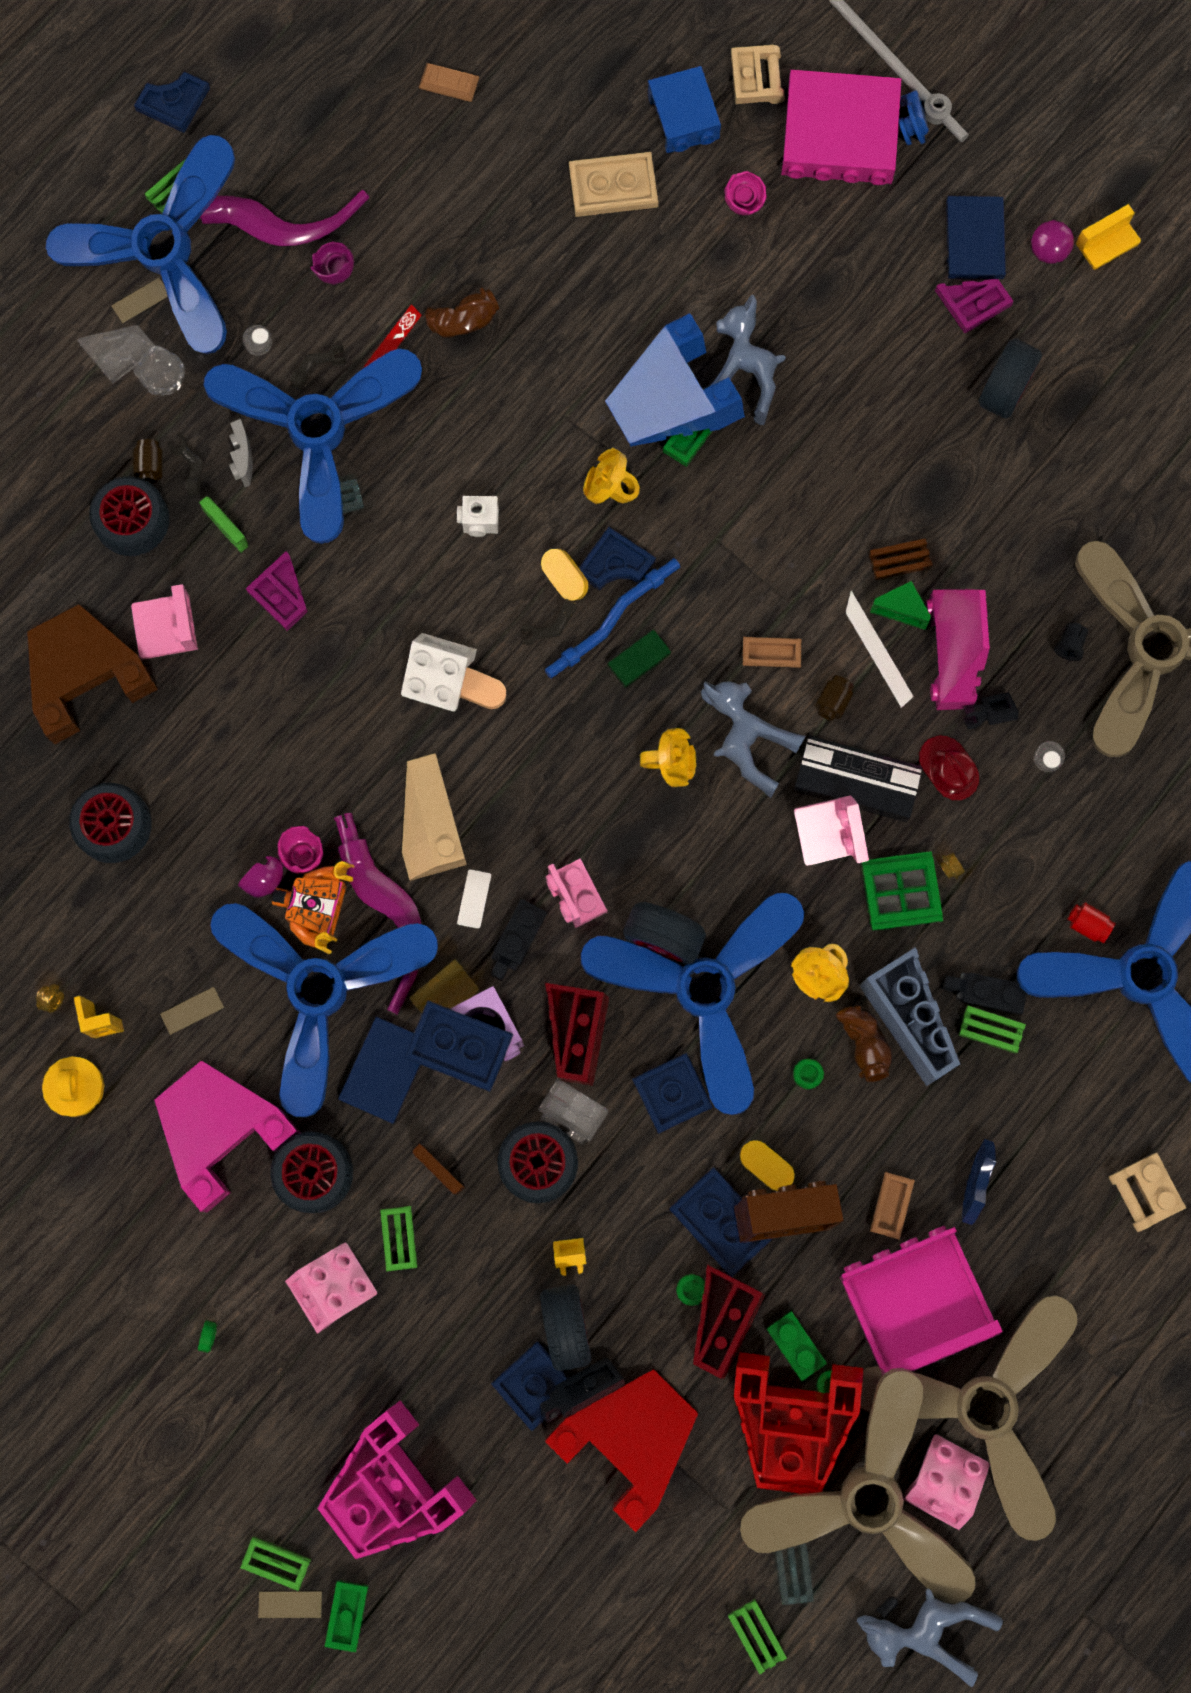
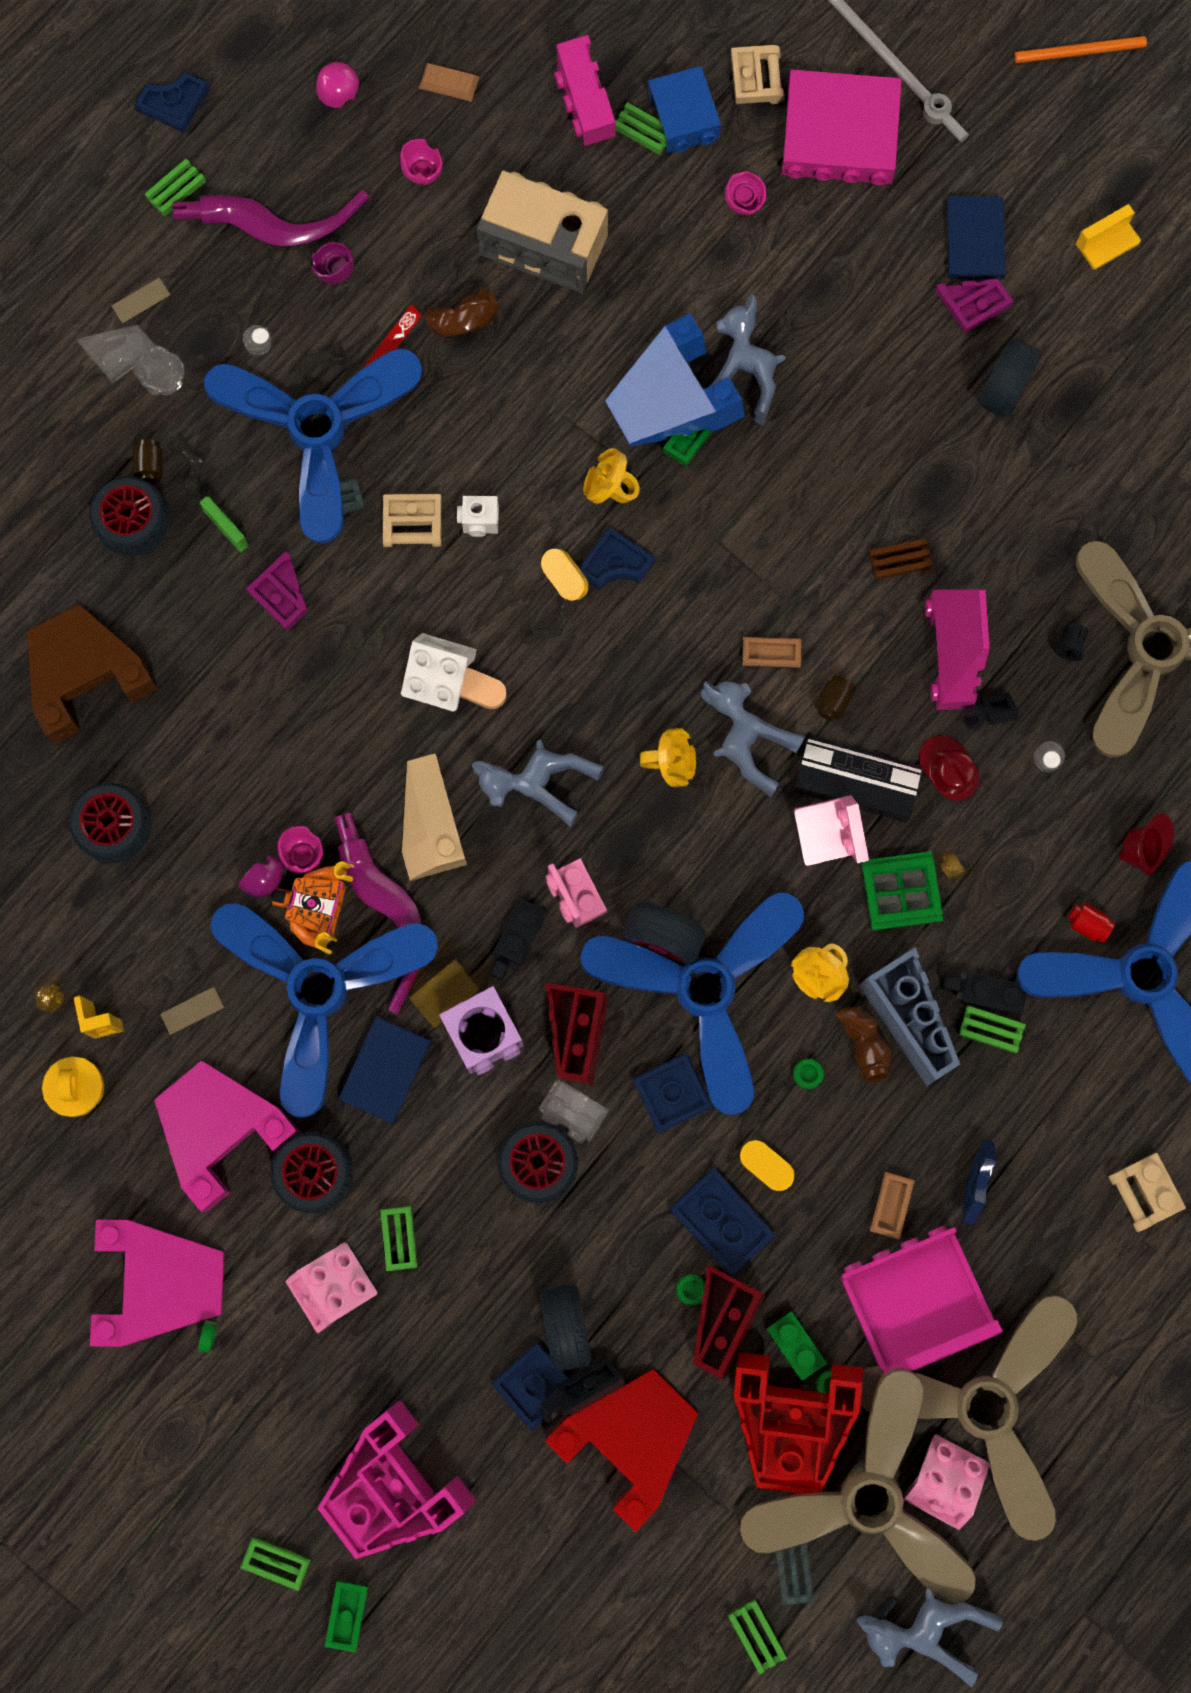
(164, 625): bright pink bracket -> none
(165, 1283): none -> dark pink wedge
(190, 196): blue piece -> none
(242, 456): light grey slope -> none
(290, 1604): dark tan sticker -> none
(337, 84): none -> dark pink hair
(412, 511): none -> tan plate
(420, 162): none -> dark pink hair
(438, 1169): reddish brown tile -> none
(459, 1046): dark blue tile -> none
(474, 899): white sticker -> none
(532, 781): none -> sand blue animal
(542, 231): none -> tan piece
(568, 1254): yellow tile -> none
(572, 655): blue bar -> none
(583, 91): none -> dark pink wedge
(613, 184): tan tile -> none
(639, 658): dark green tile -> none
(649, 127): none -> bright green tile
(788, 1211): reddish brown brick -> none
(878, 651): white sticker -> none
(902, 606): green slope -> none
(916, 121): blue piece -> none
(1052, 242): magenta hair -> none
(1080, 49): none -> orange axle
(1149, 844): none -> dark red piece

